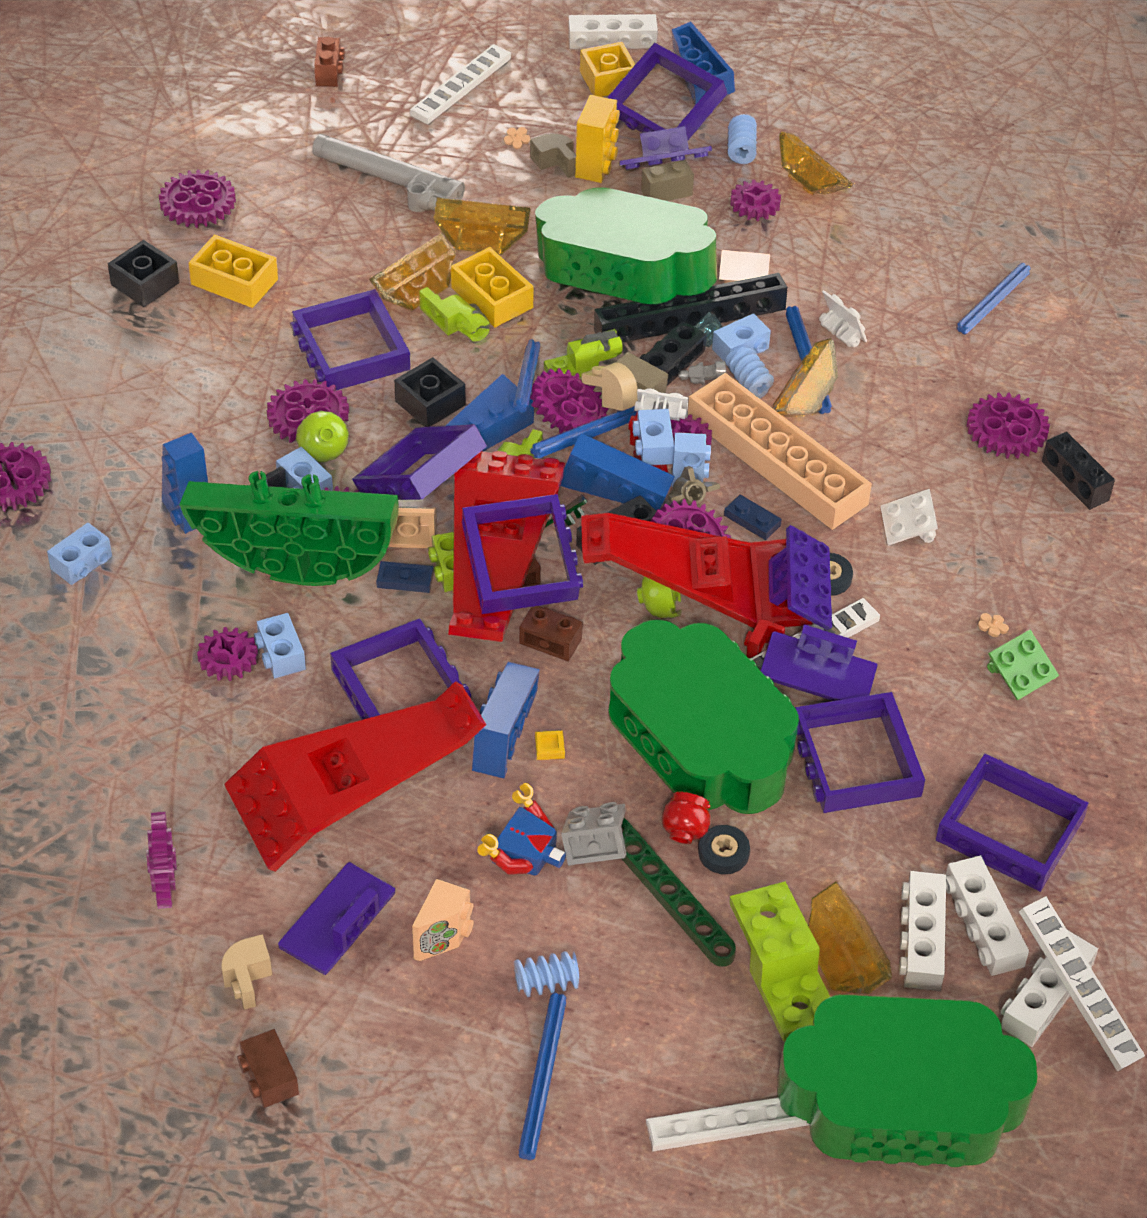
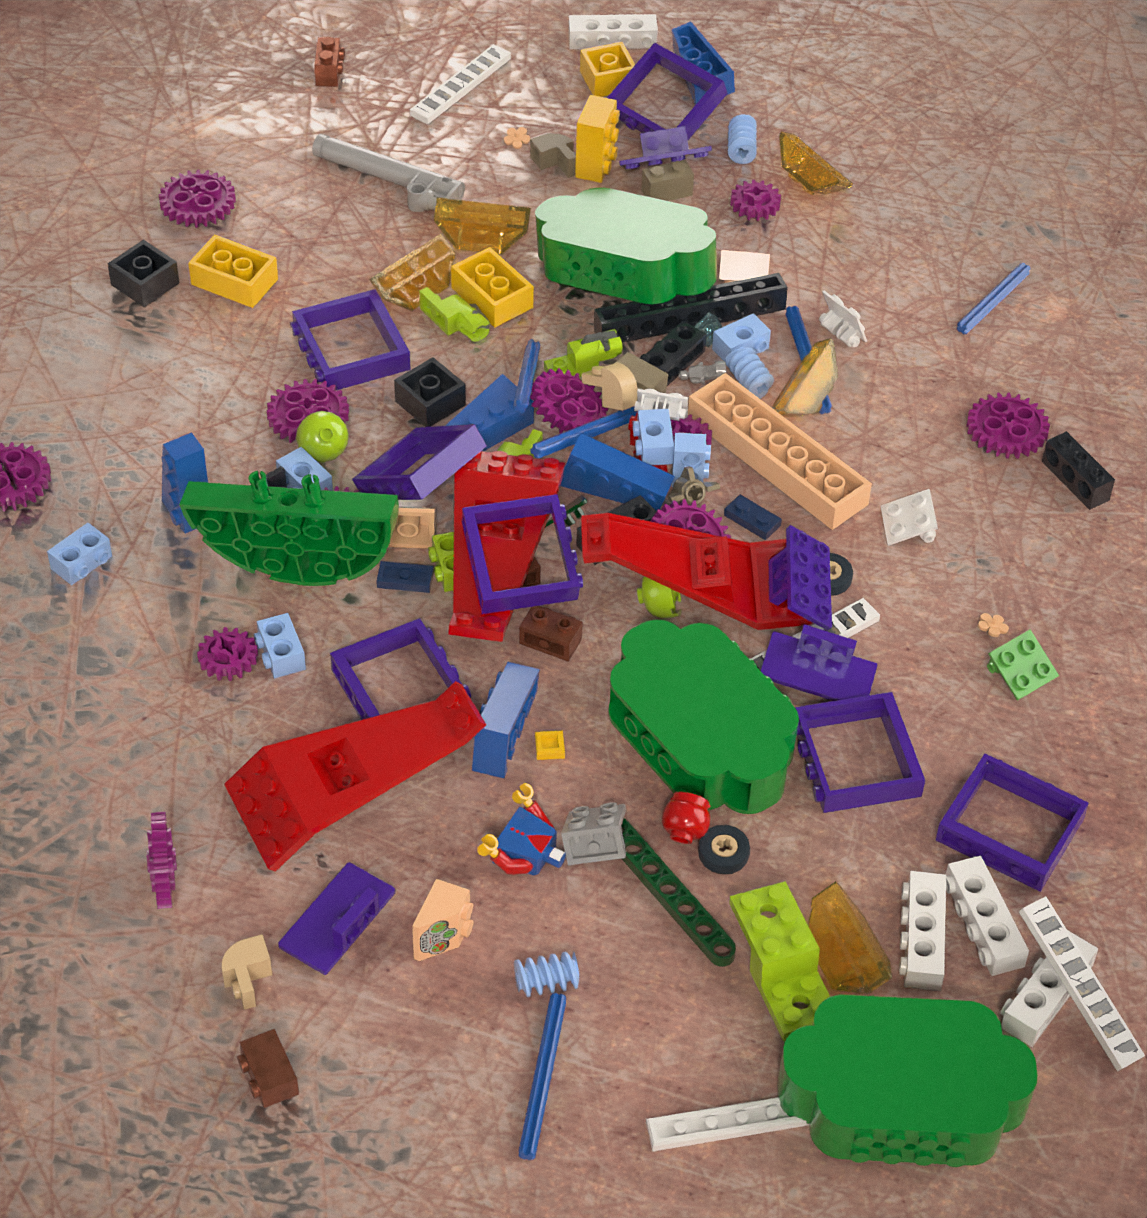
(760, 636): red bracket -> none

